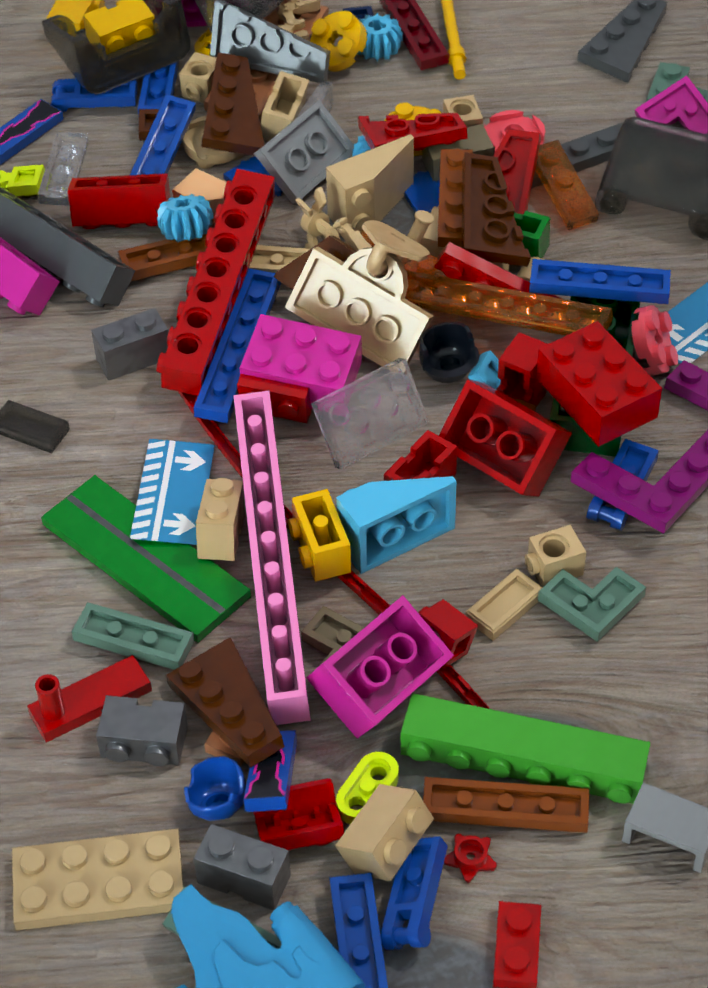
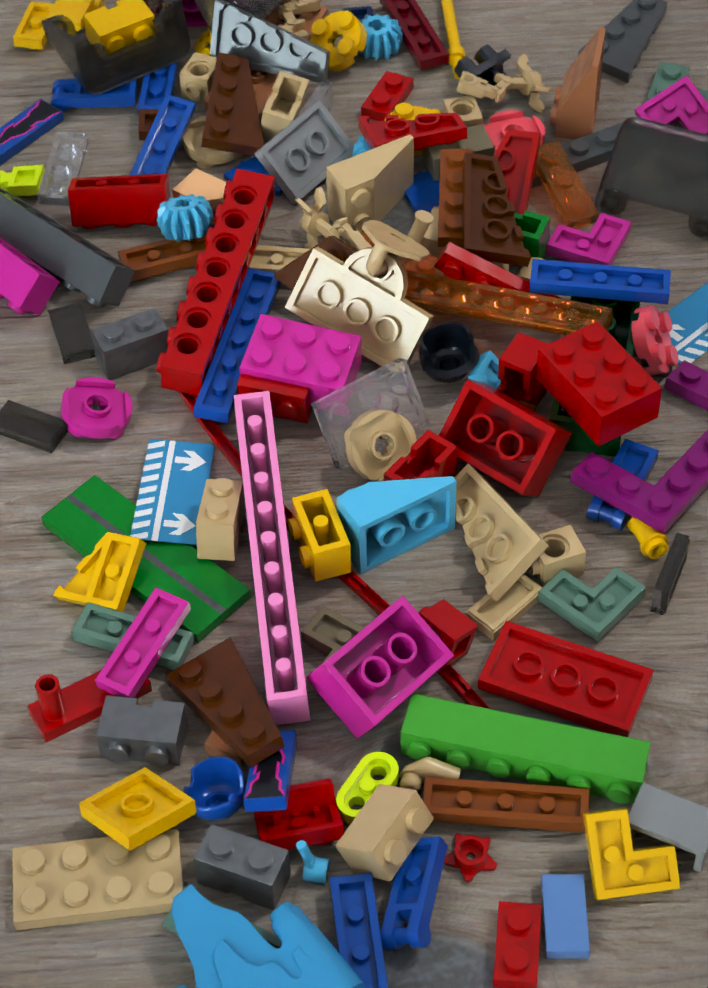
(30, 30): none -> yellow plate
(72, 333): none -> clear smoke tile
(84, 421): none -> dark pink plate
(106, 573): none -> yellow wing
(137, 808): none -> yellow plate
(143, 644): none -> dark pink plate
(314, 867): none -> medium azure hand
(362, 437): none -> tan plate
(386, 95): none -> red plate
(414, 774): none -> tan arm
(488, 64): none -> black hips
(495, 533): none -> tan wing
(528, 83): none -> tan piece
(565, 679): none -> red plate
(565, 916): none -> medium blue tile
(580, 92): none -> nougat slope
(596, 247): none -> dark pink plate
(620, 869): none -> yellow plate
(652, 542): none -> yellow pin
(670, 574): none -> clear smoke tile

